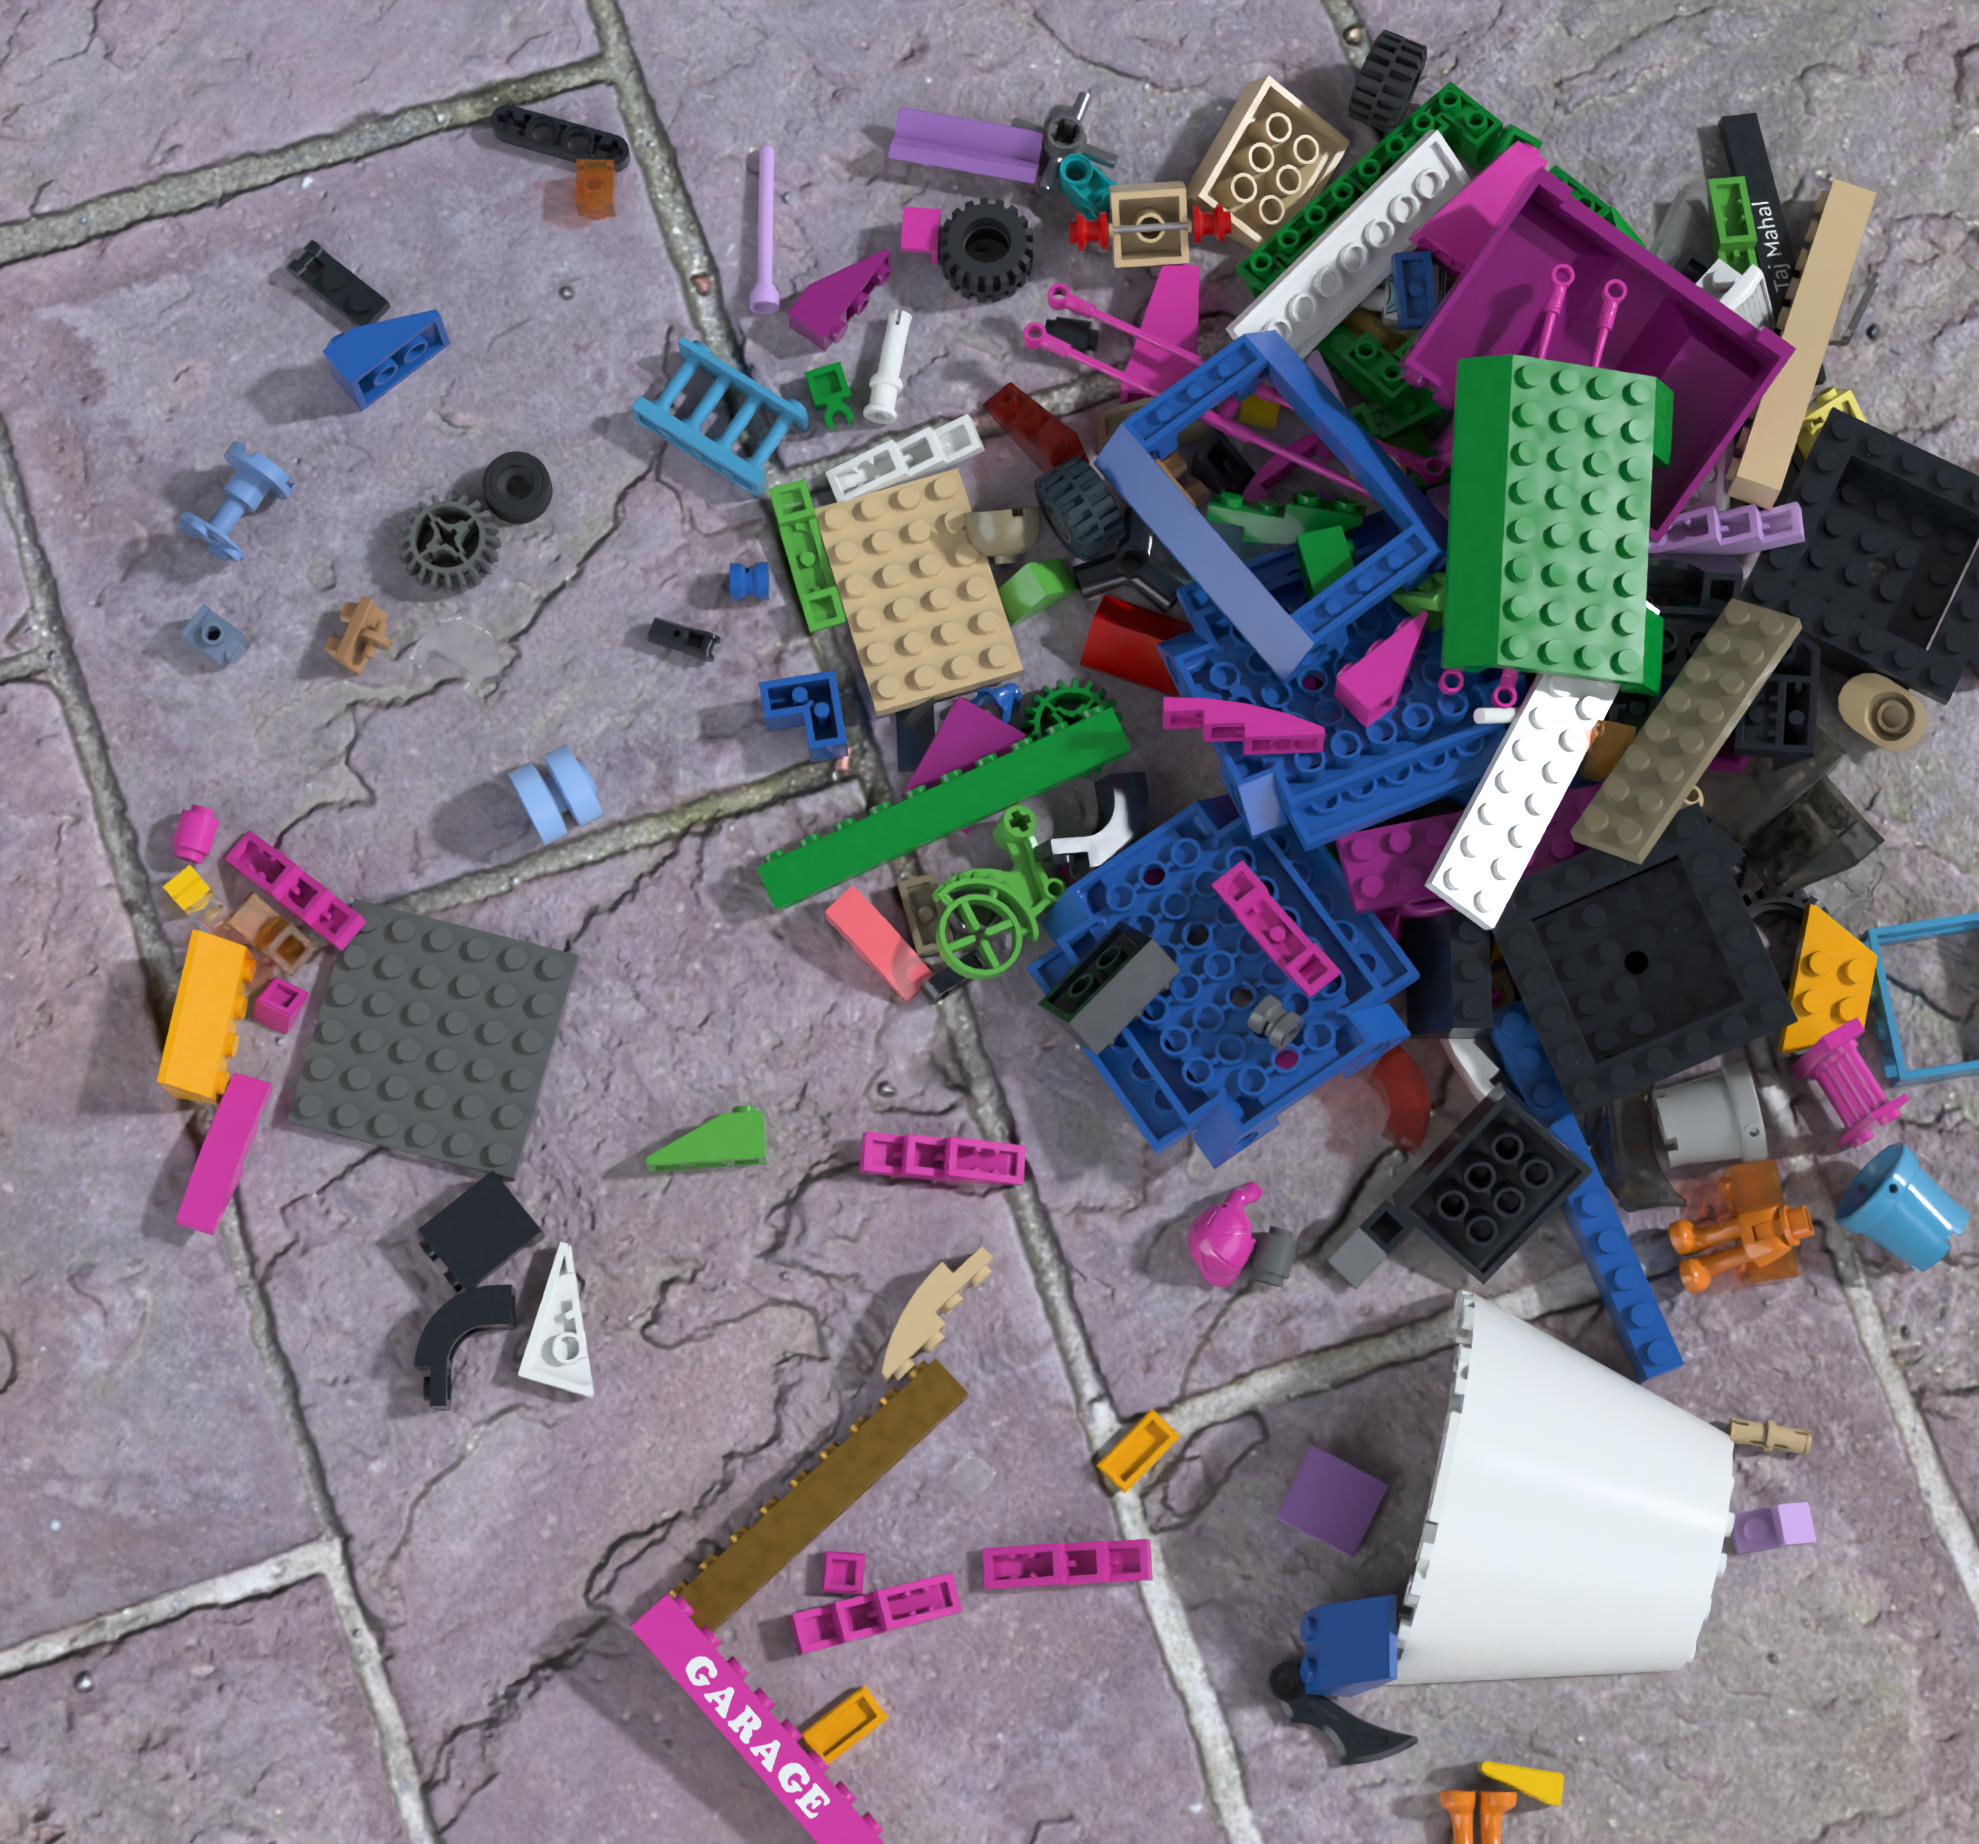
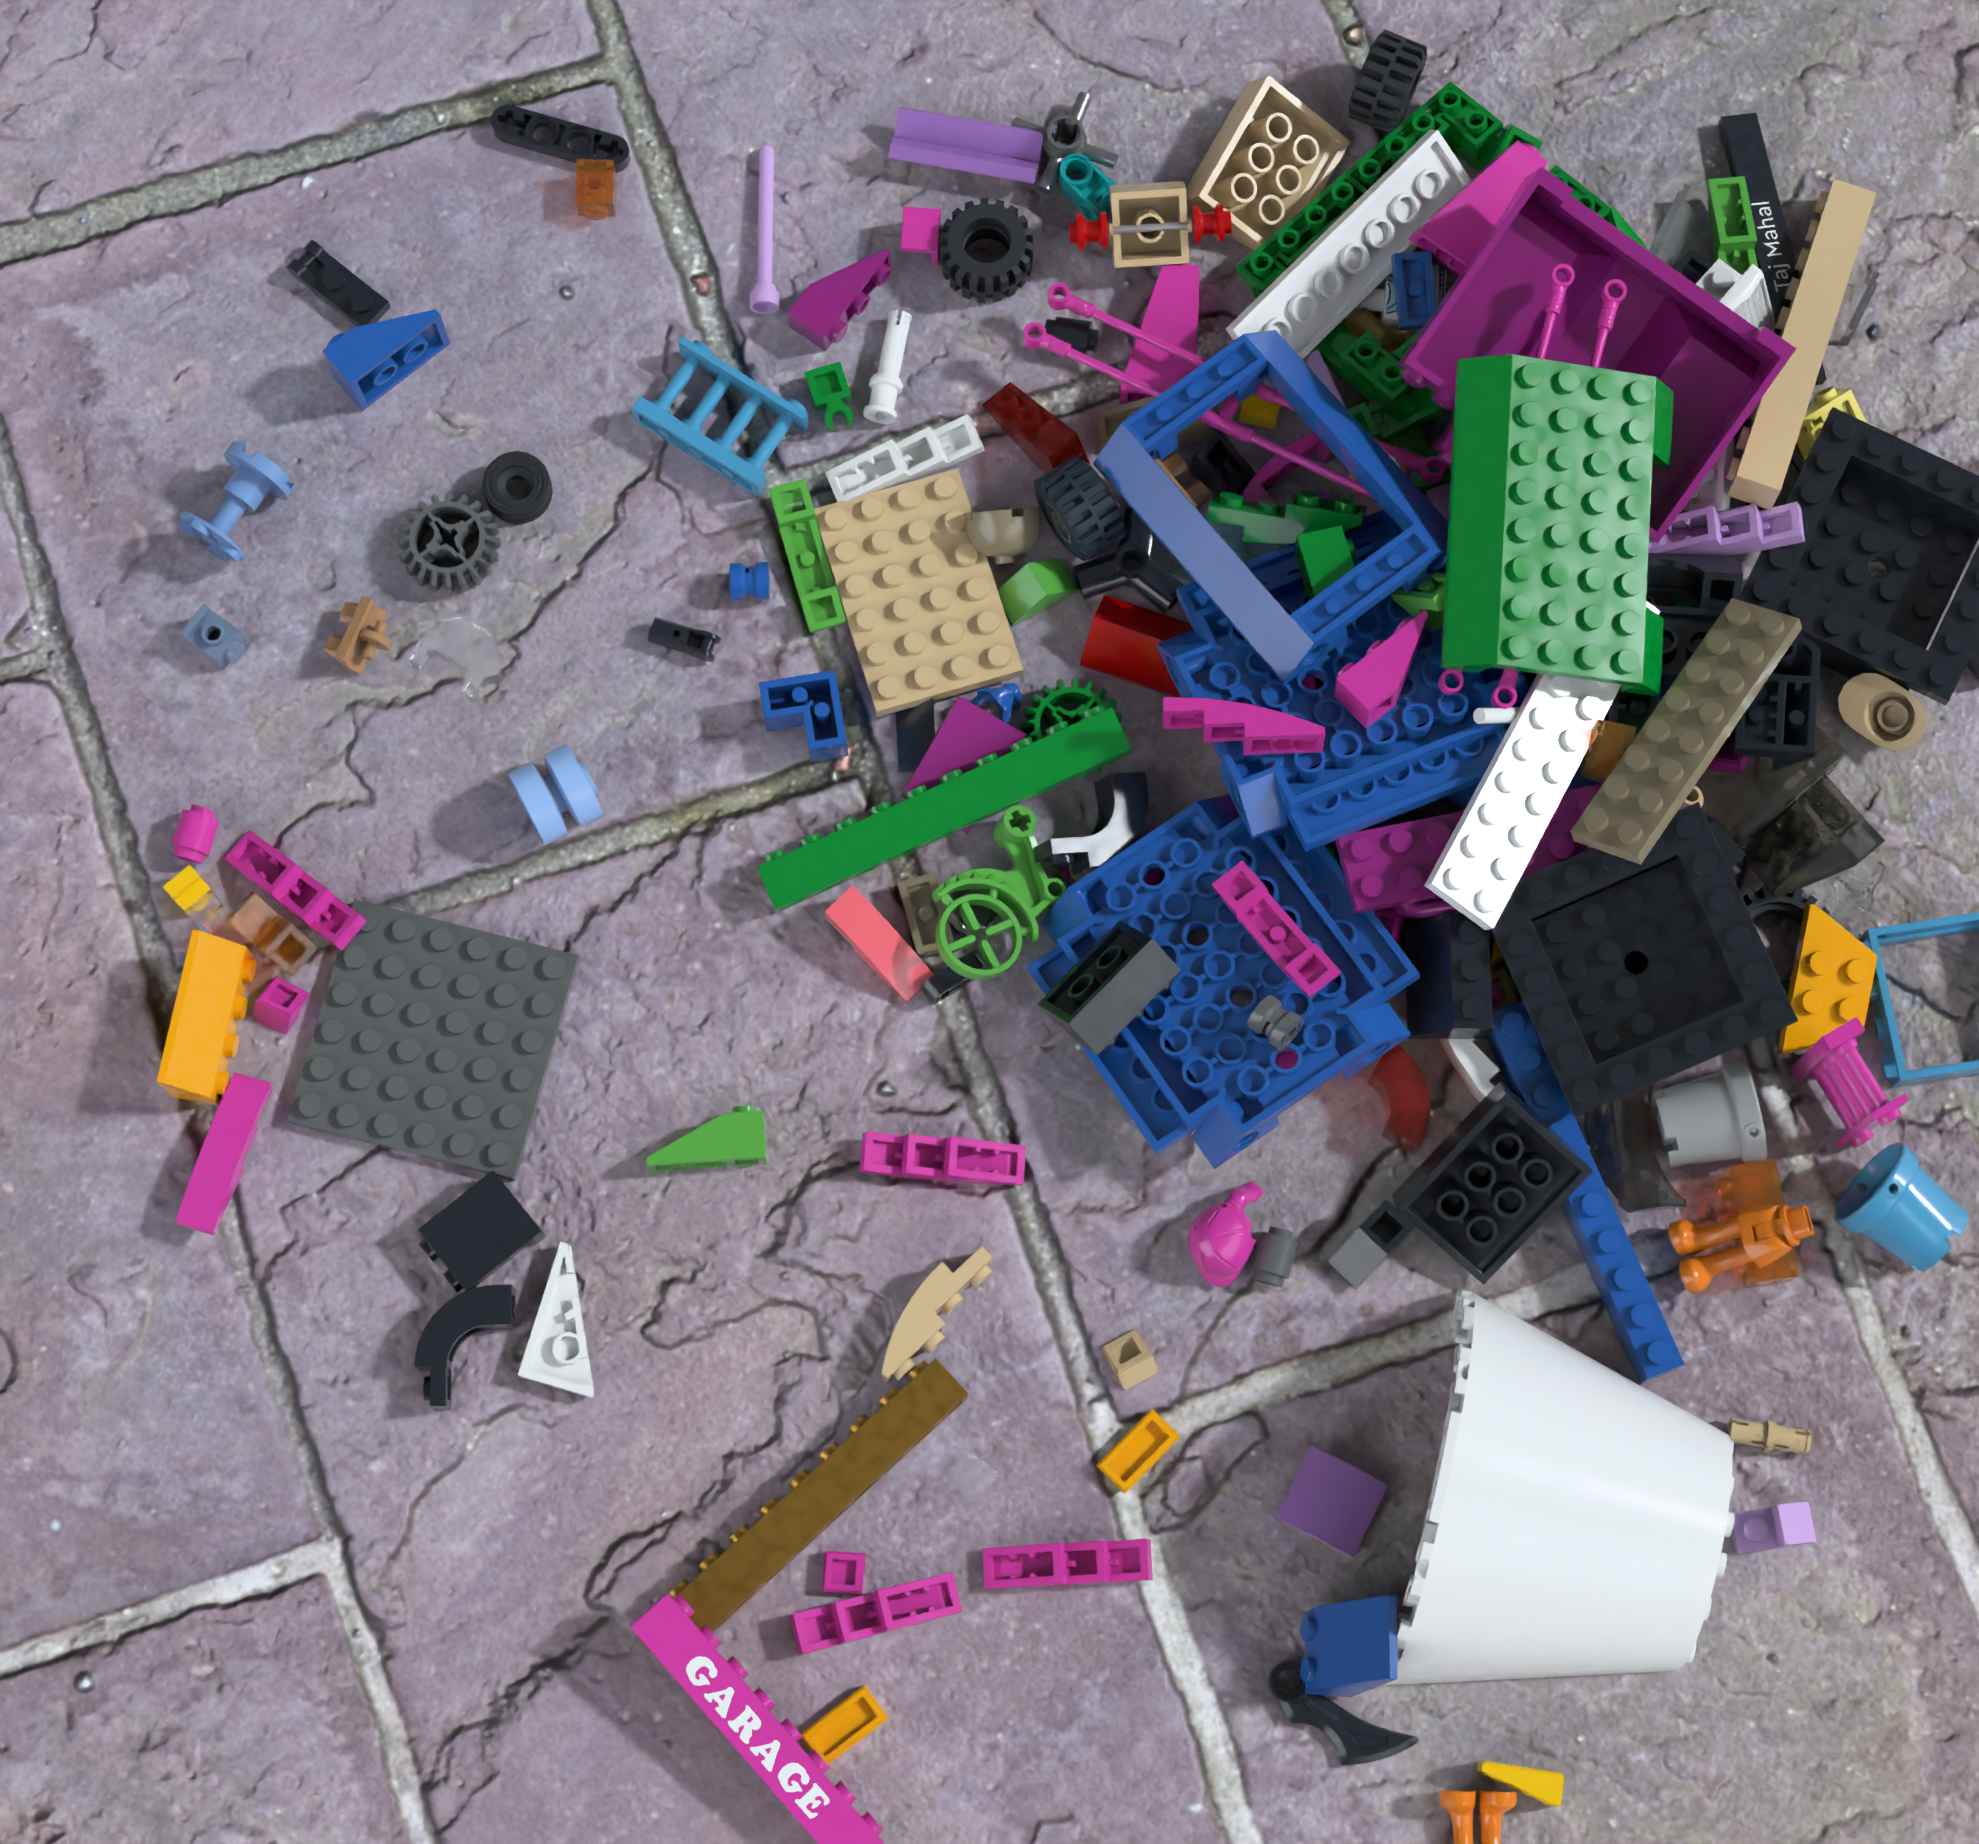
(1130, 1359): none -> tan slope

